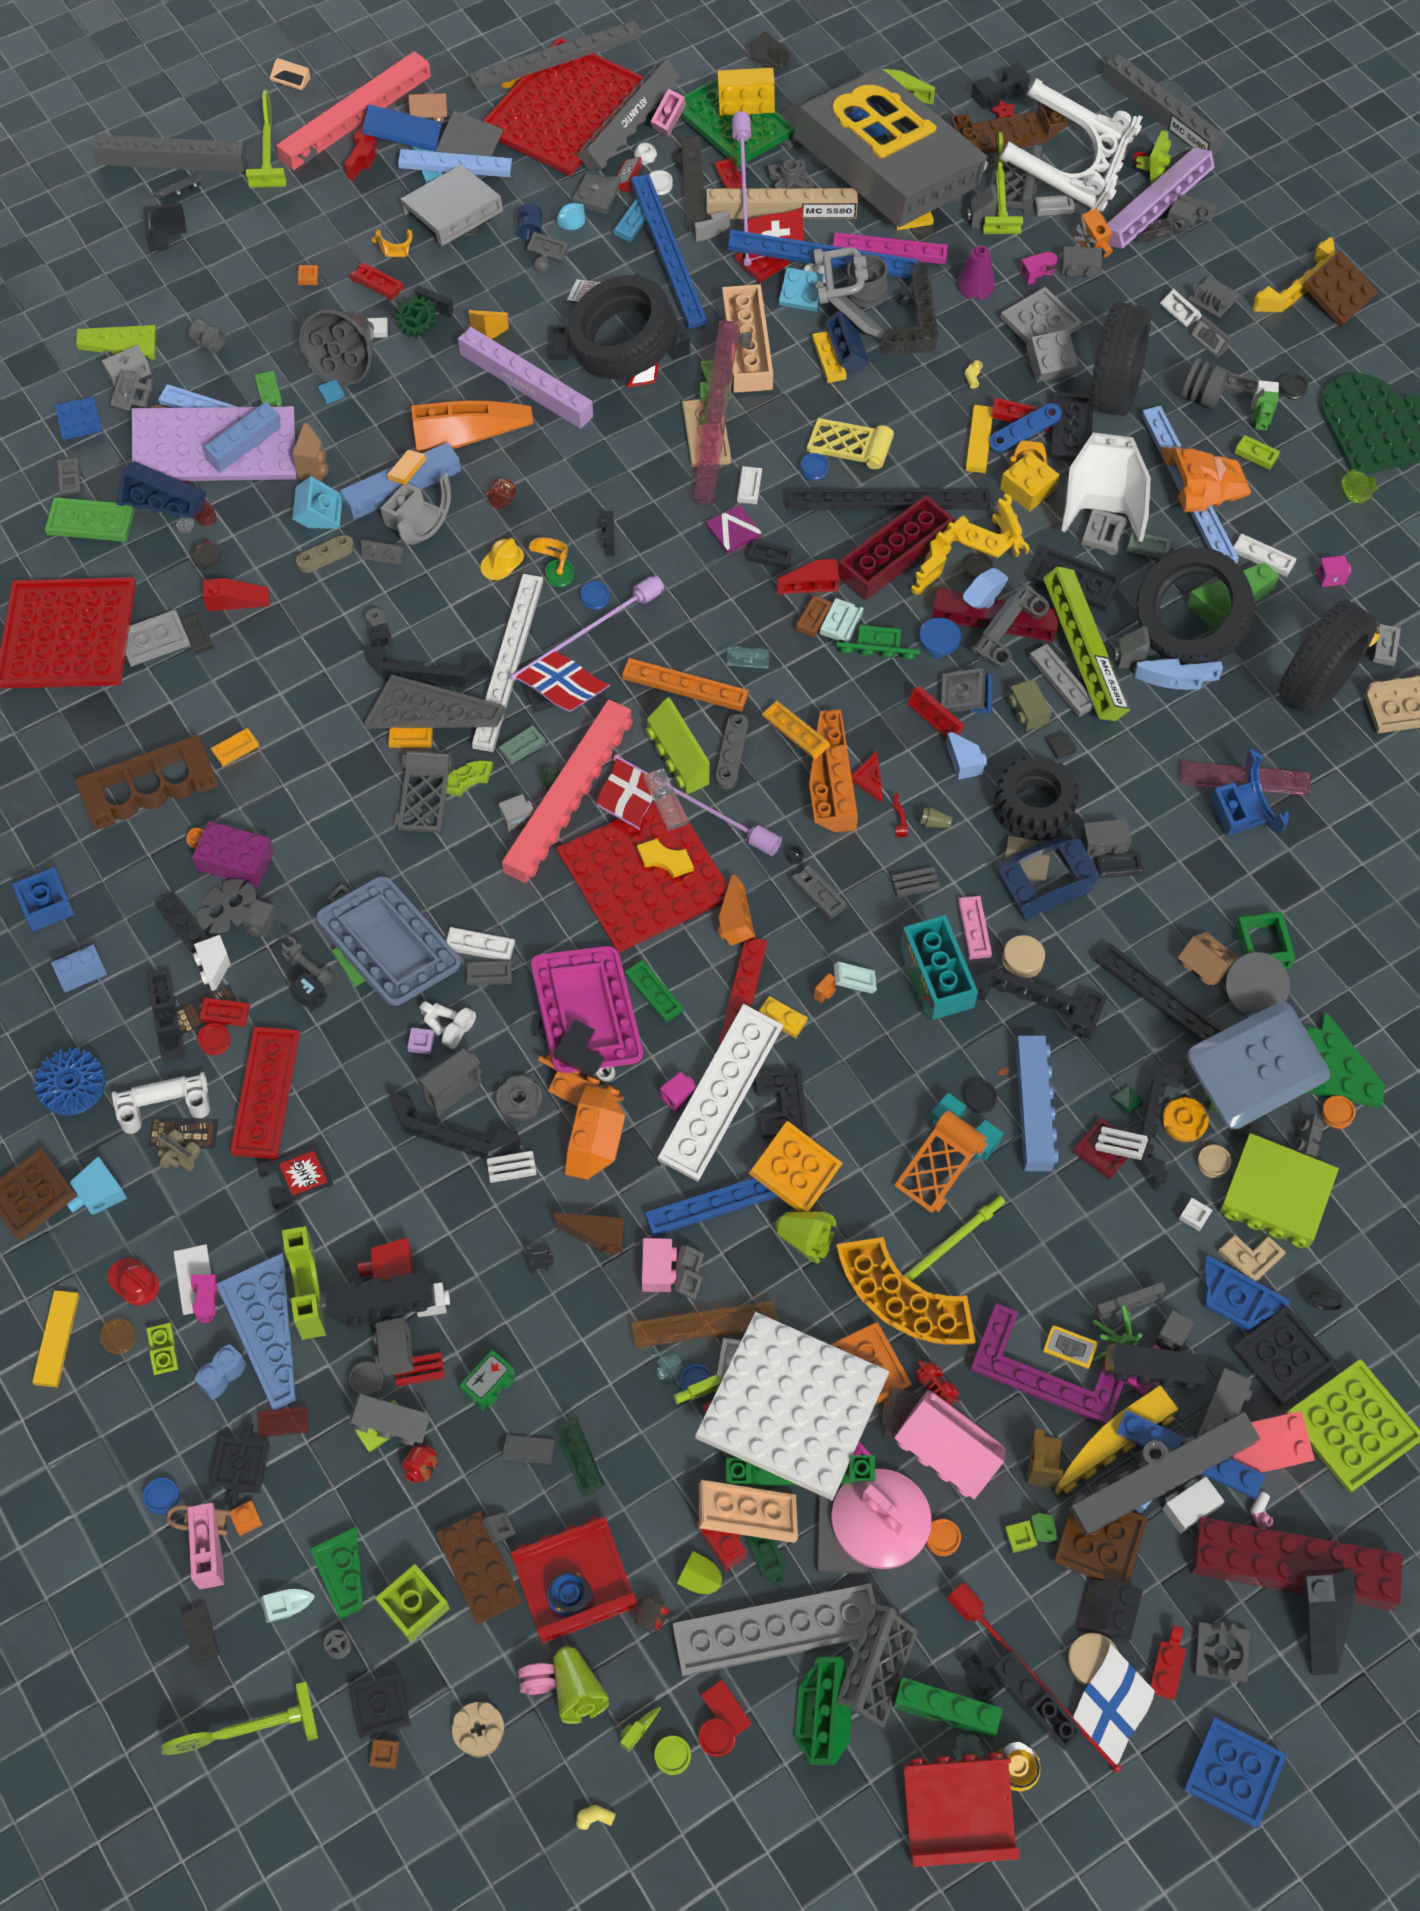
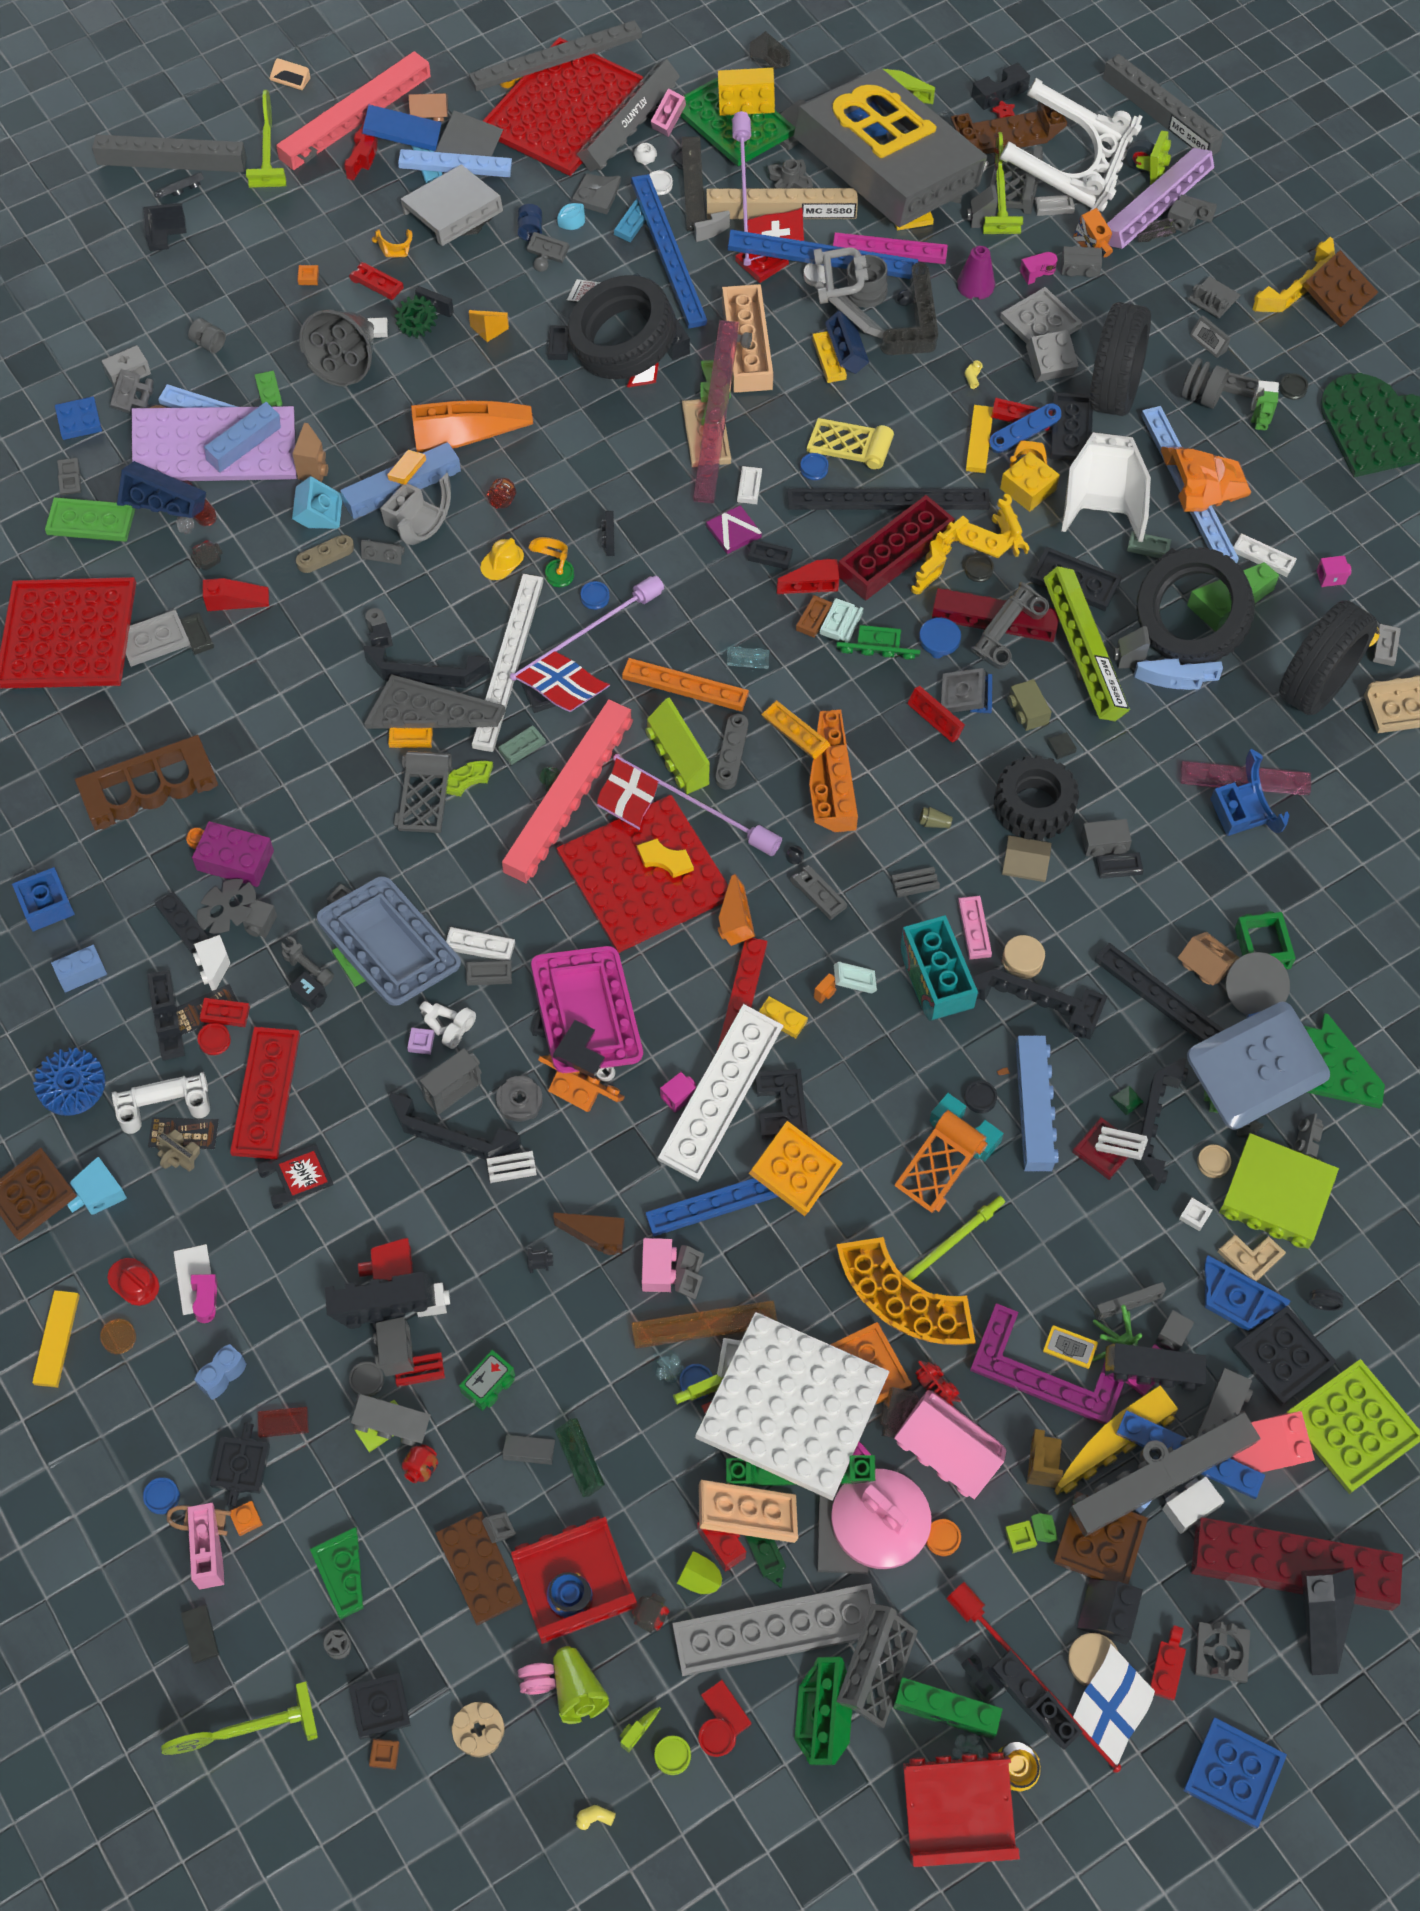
(118, 339): lime wing -> none
(162, 1348): lime slope -> none
(235, 747): light orange tile -> none
(261, 1316): medium blue wing -> none
(285, 1603): light aqua plate -> none
(307, 1301): lime arch -> none
(331, 391): dark azure tile -> none
(412, 1603): lime brick -> none
(515, 812): light grey brick -> none
(525, 377): lavender brick -> none
(594, 1133): orange wedge -> none
(629, 169): slope -> none
(654, 991): green plate -> none
(665, 799): clear plate -> none
(728, 174): red plate -> none
(800, 289): medium azure plate -> none
(807, 1232): lime cone -> none
(869, 778): red tile -> none
(901, 830): red piece -> none
(965, 756): light blue slope -> none
(985, 589): light blue piece -> none
(1022, 889): dark blue wedge -> none
(1062, 680): light grey plate -> none
(1097, 530): light grey plate -> none
(1180, 308): white slope -> none
(1185, 1119): light orange tile -> none
(1257, 452): lime plate -> none
(1258, 1511): arm -> none
(1338, 1112): orange piece -> none
(1358, 486): clear neon green hair -> none

